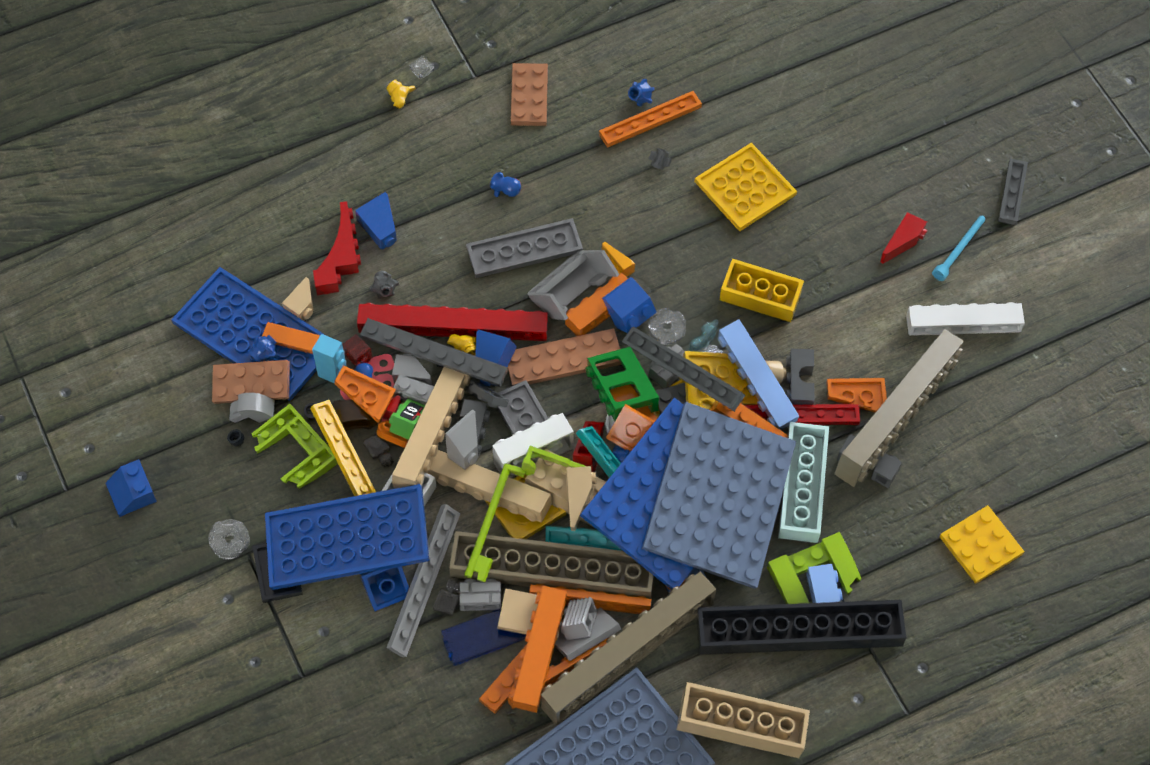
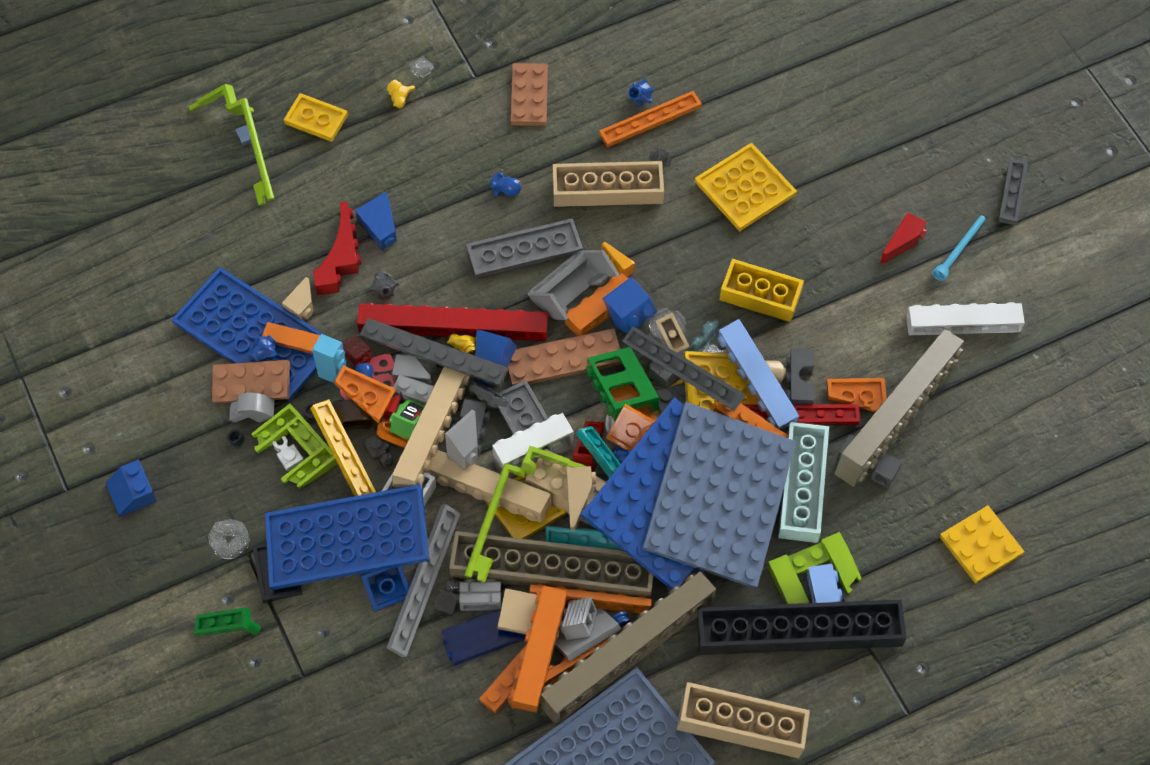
(225, 622): none -> green piece
(241, 107): none -> lime piece
(243, 135): none -> sand blue tile
(287, 455): none -> white plate
(316, 117): none -> yellow plate
(608, 183): none -> tan brick
(621, 618): none -> blue bush
(672, 333): none -> tan slope

